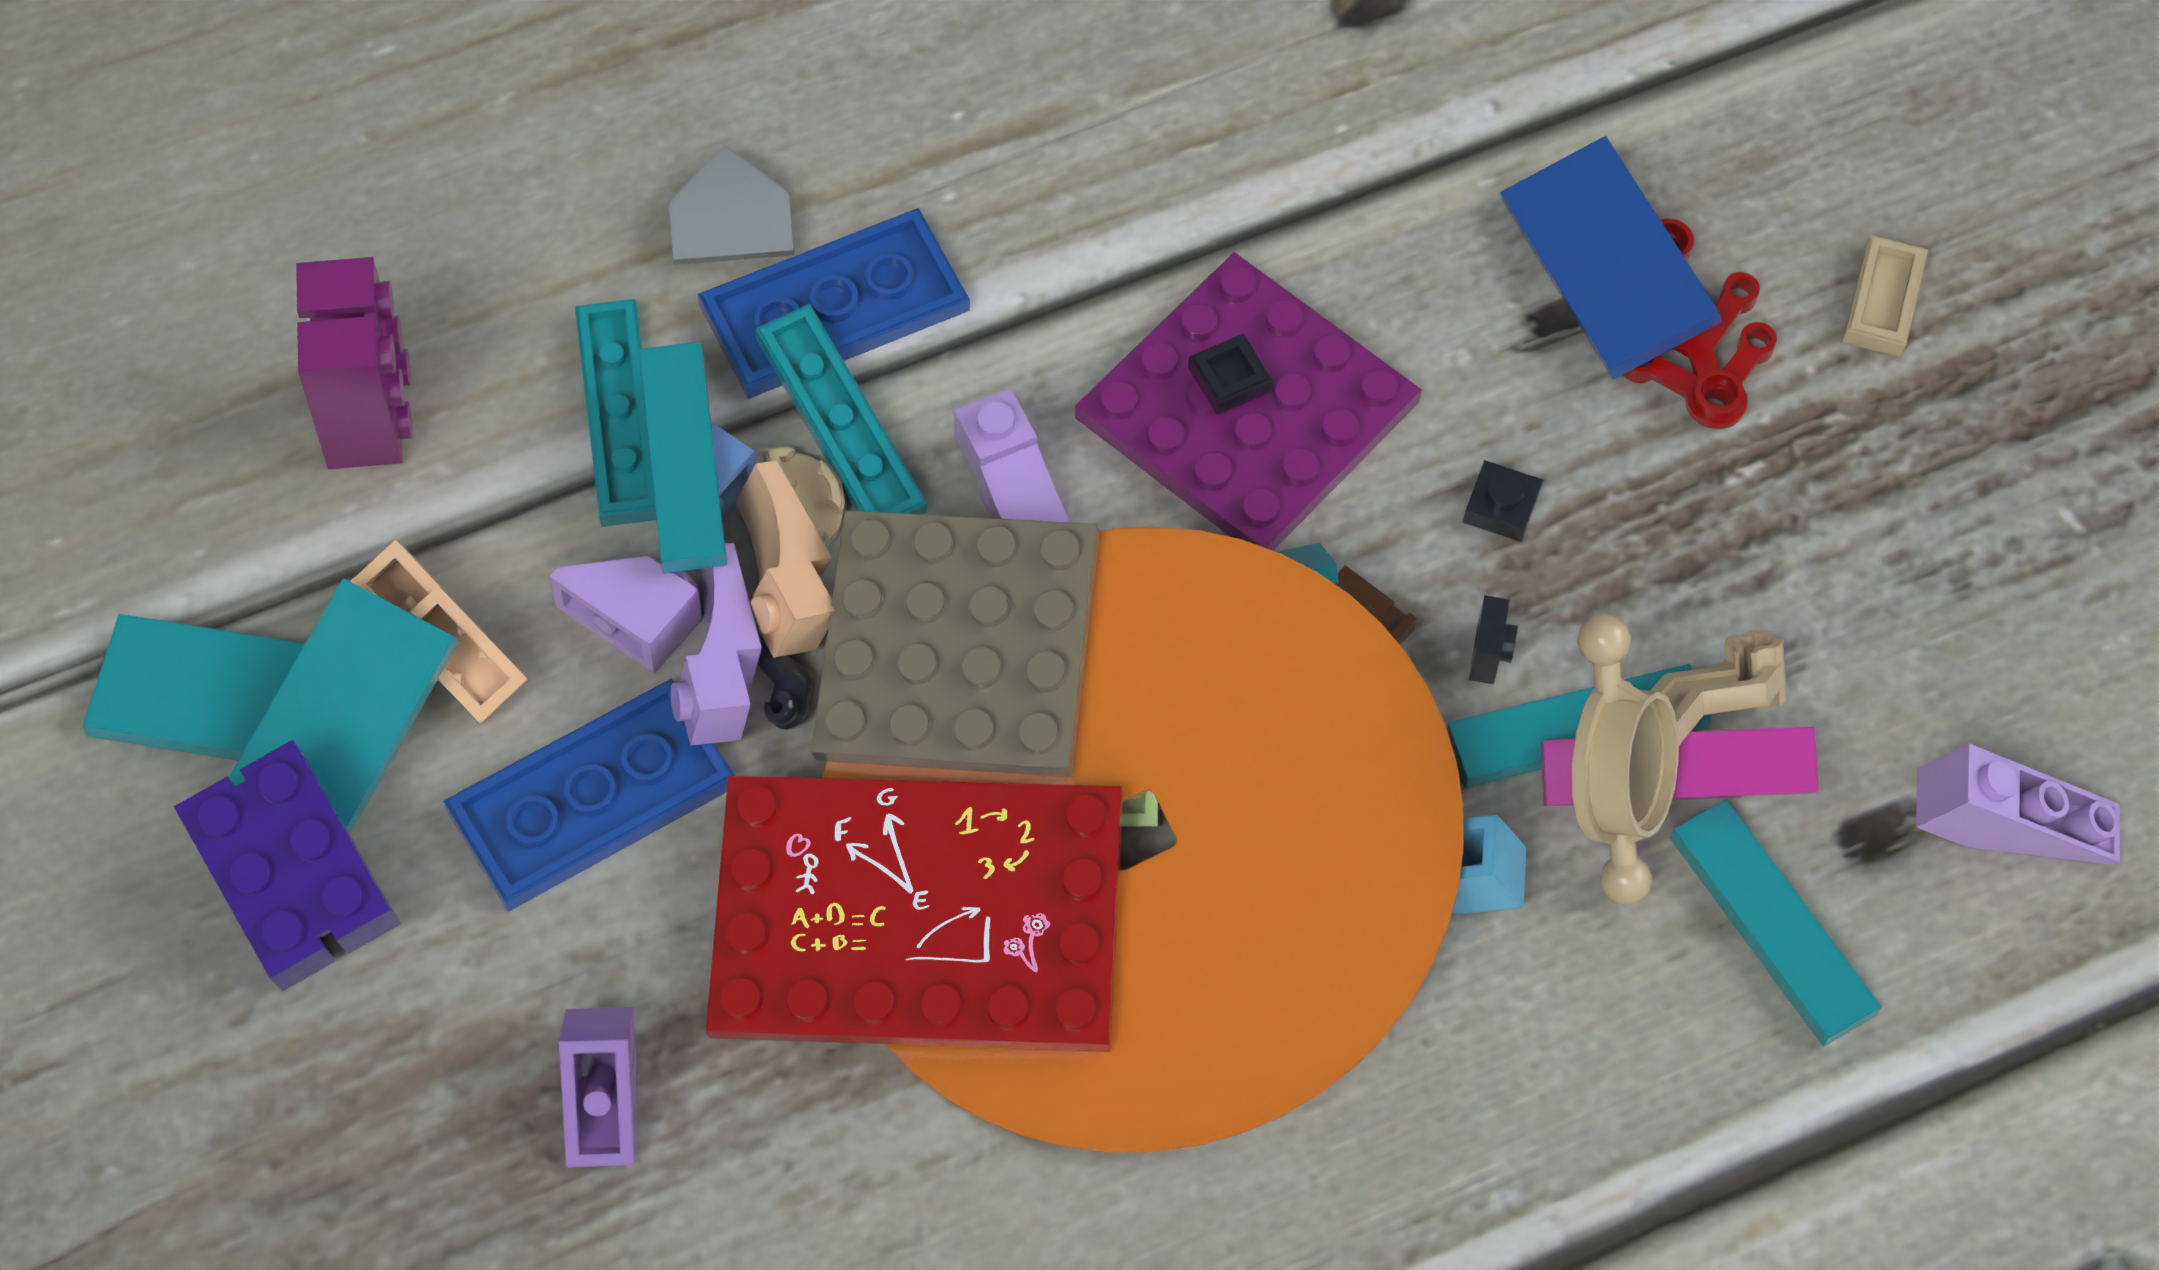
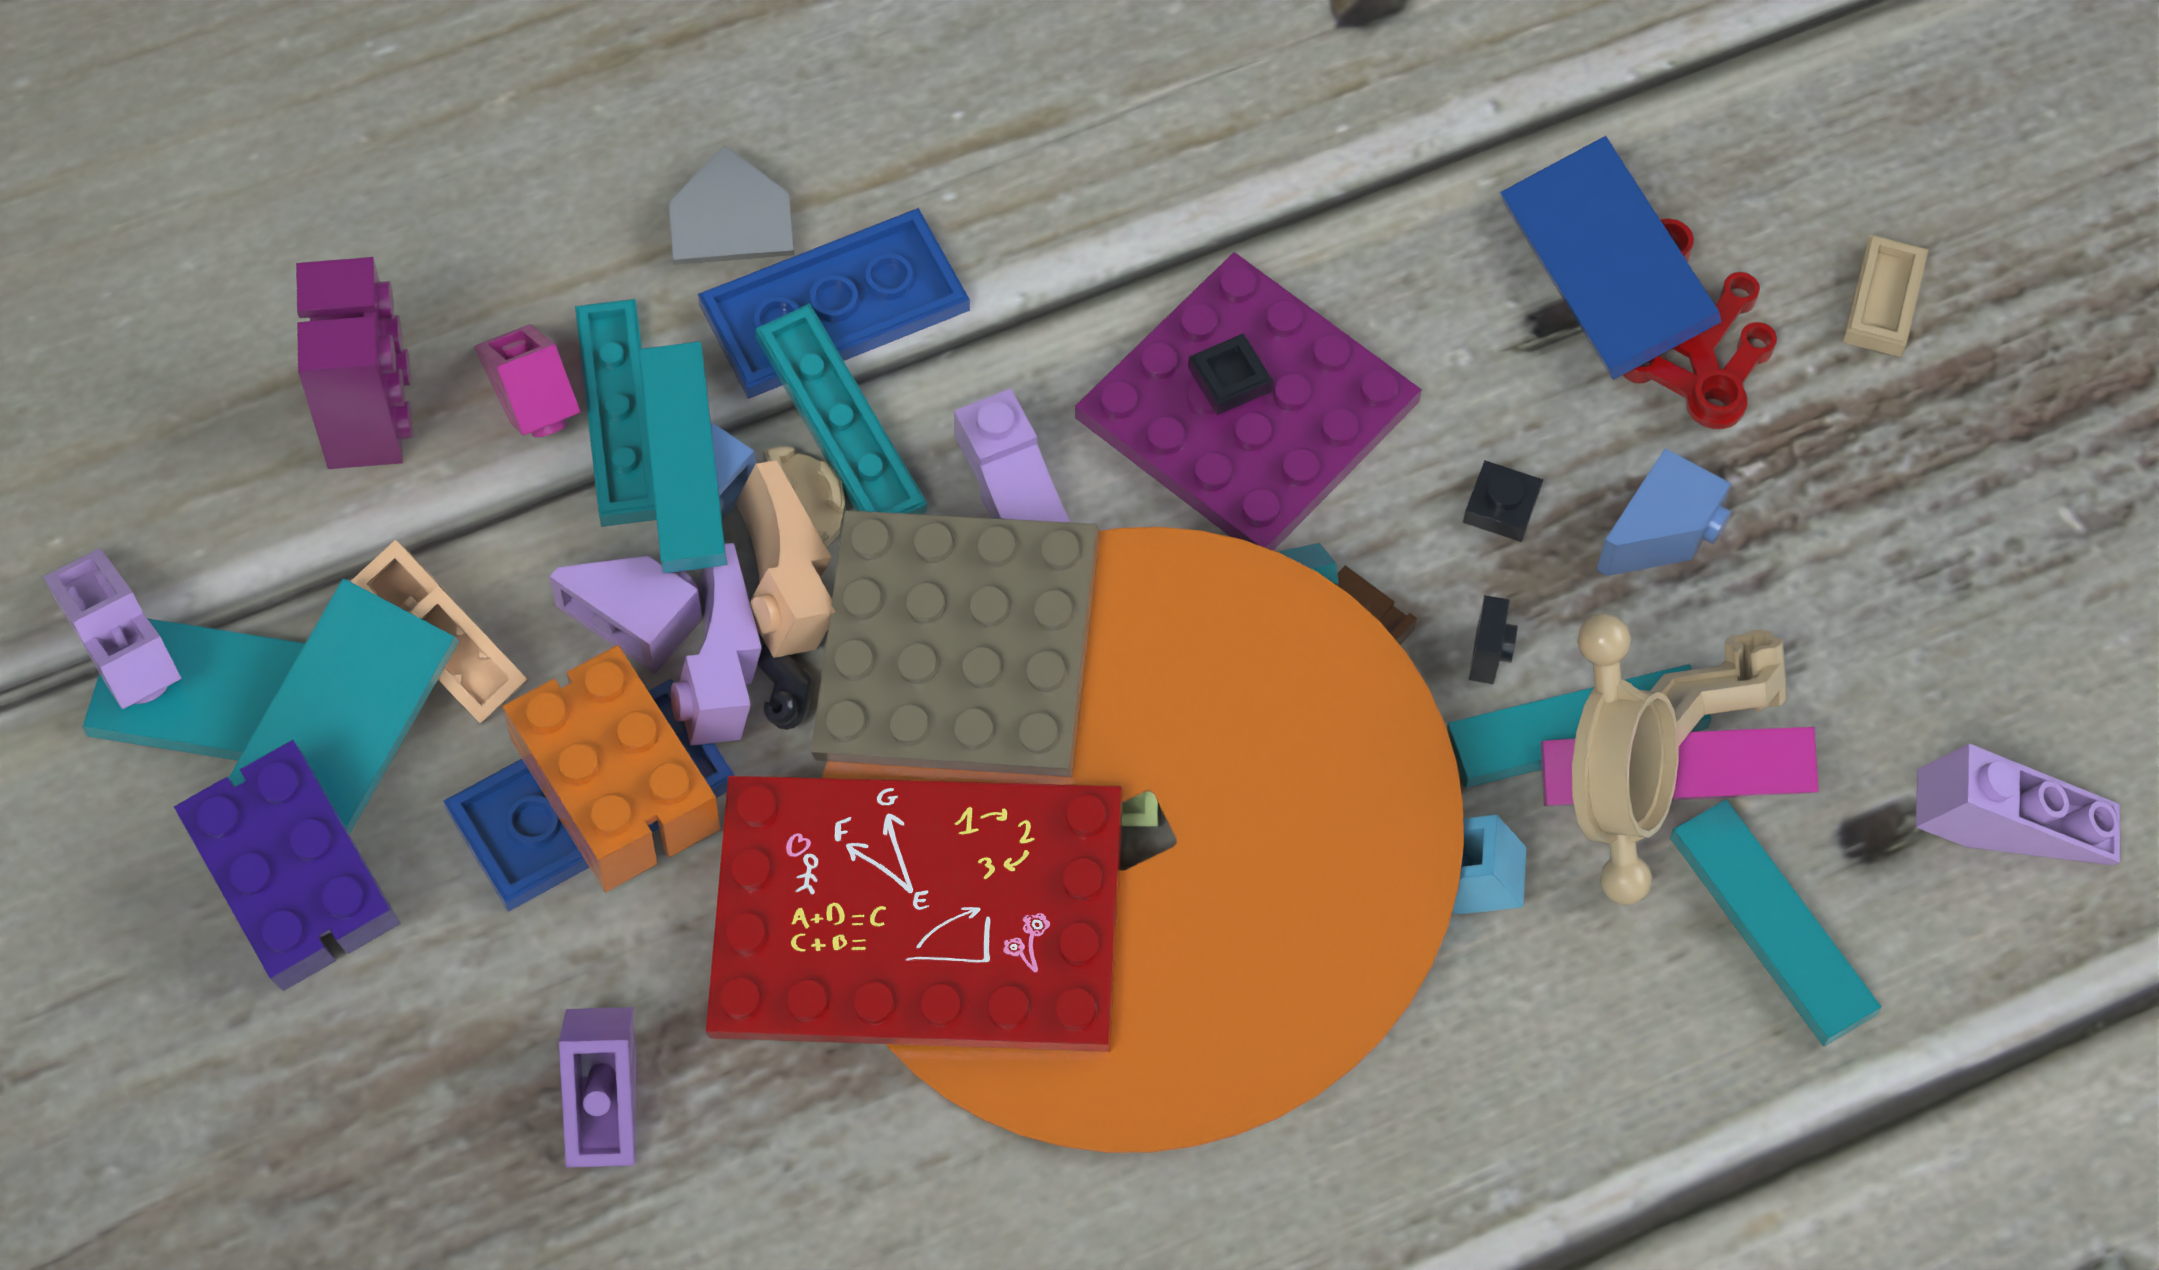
(113, 629): none -> lavender slope
(529, 380): none -> dark pink slope
(611, 767): none -> orange piece
(1667, 517): none -> medium blue slope

